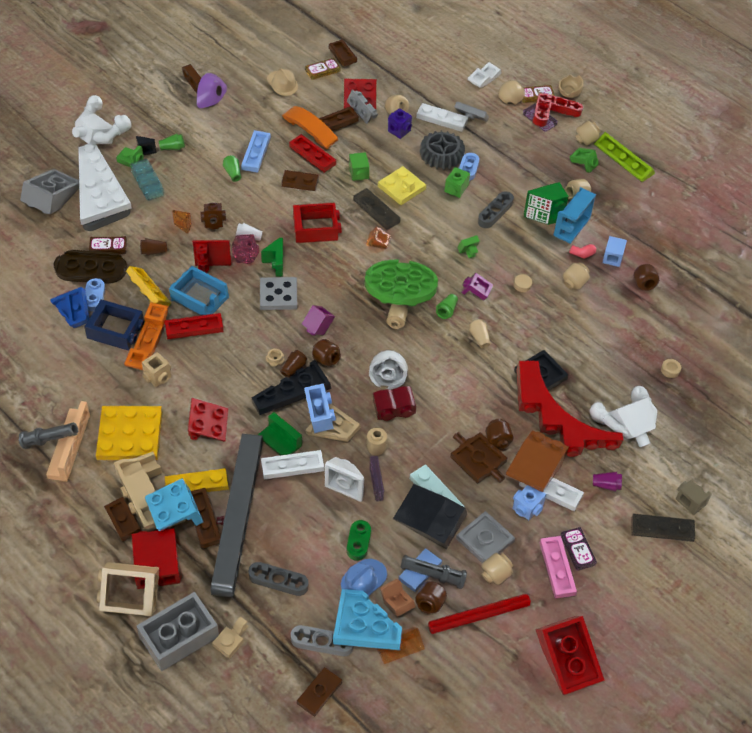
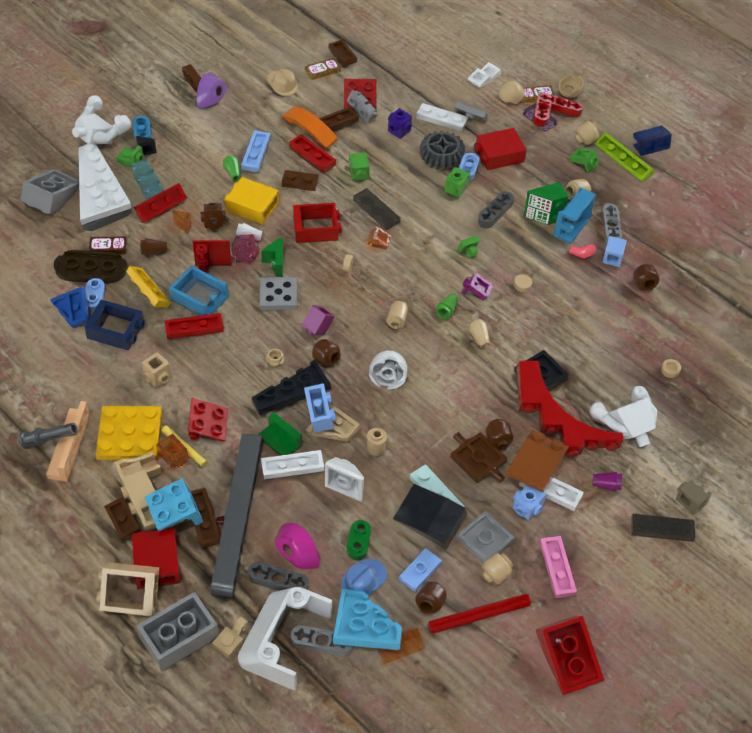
(141, 127): none -> dark azure plate
(149, 335): orange slope -> none
(160, 202): none -> red plate
(172, 451): none -> clear orange brick
(173, 142): bright green cone -> none
(191, 452): none -> light yellow bar
(211, 480): yellow plate -> none
(252, 200): none -> yellow brick
(258, 652): none -> white windscreen
(294, 362): reddish brown cone -> none
(302, 546): none -> dark pink piece
(319, 691): reddish brown plate -> none
(348, 263): none -> tan tile
(376, 478): clear purple tile -> none
(394, 403): dark red brick -> none
(395, 102): tan head -> none
(396, 598): nougat bracket -> none
(401, 185): light yellow hinge -> none
(401, 282): bright green plate -> none
(442, 573): dark grey pin -> none
(500, 148): none -> red brick
(576, 276): tan head -> none
(578, 548): tile -> none
(615, 218): none -> light grey beam
(652, 140): none -> clear blue hinge

